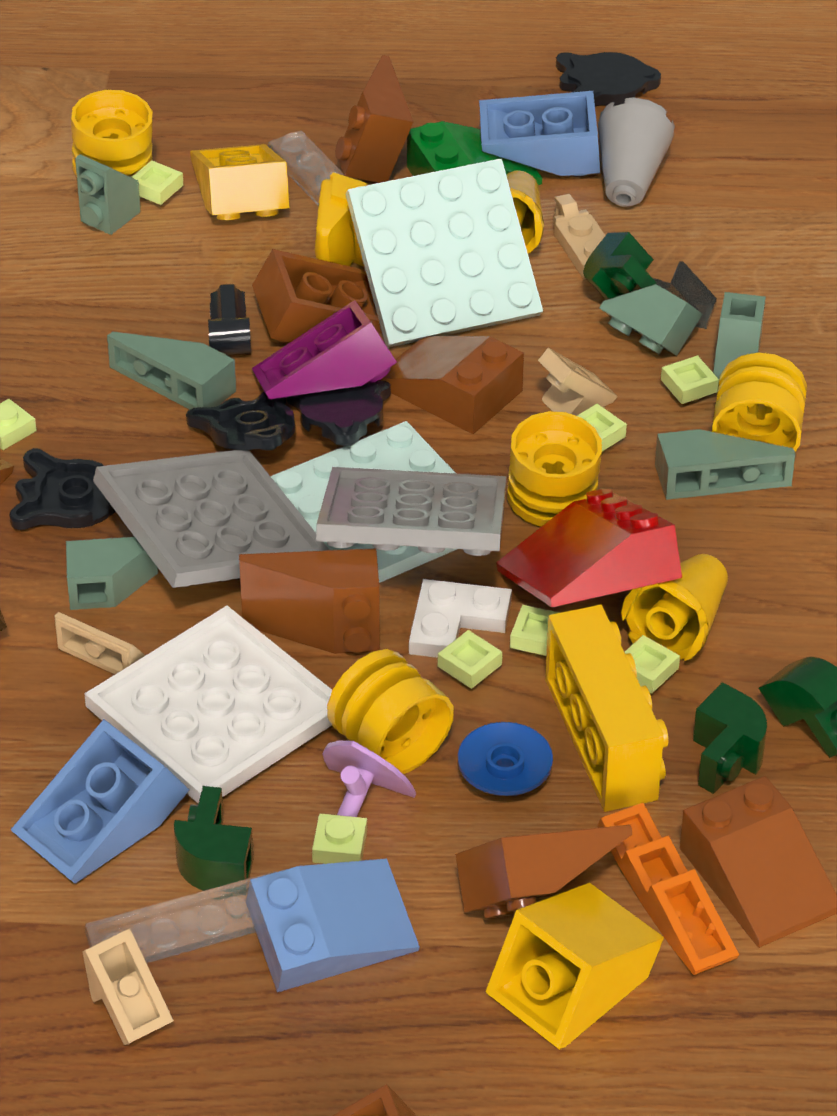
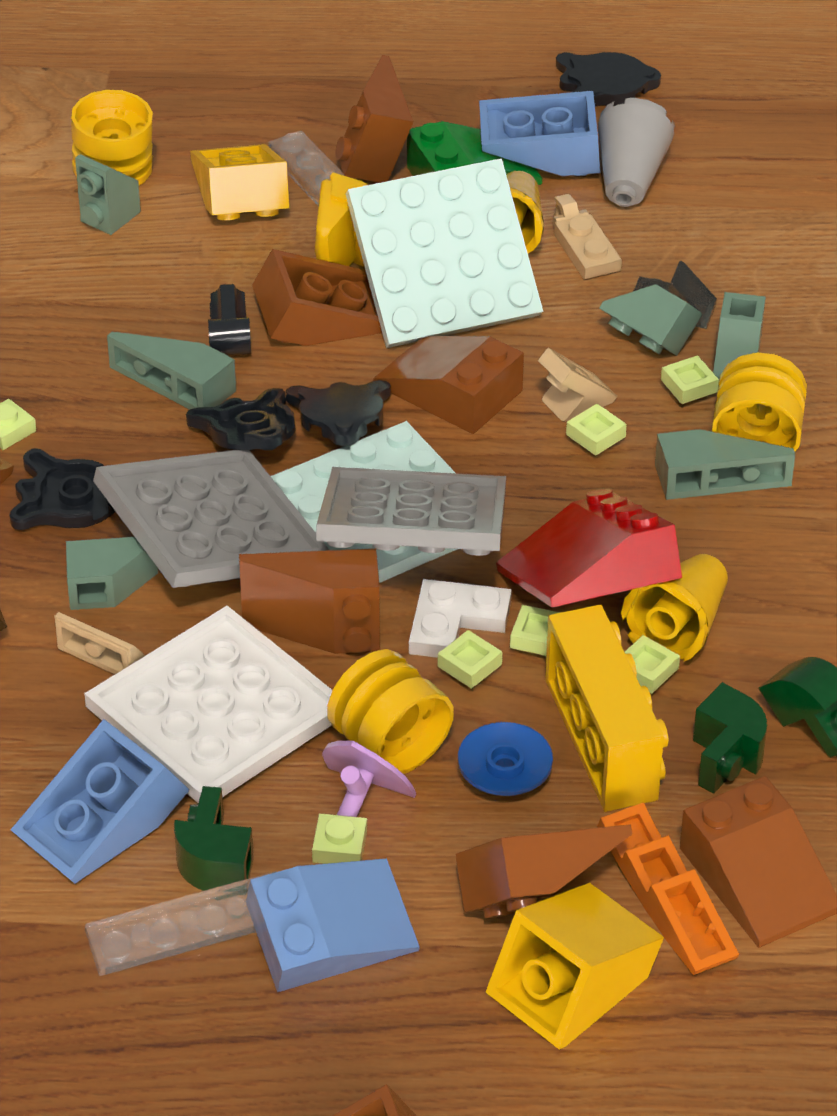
(126, 986): tan slope -> none
(158, 182): yellowish green plate -> none
(329, 356): magenta slope -> none
(552, 464): yellow wheel -> none
(618, 266): dark green brick -> none

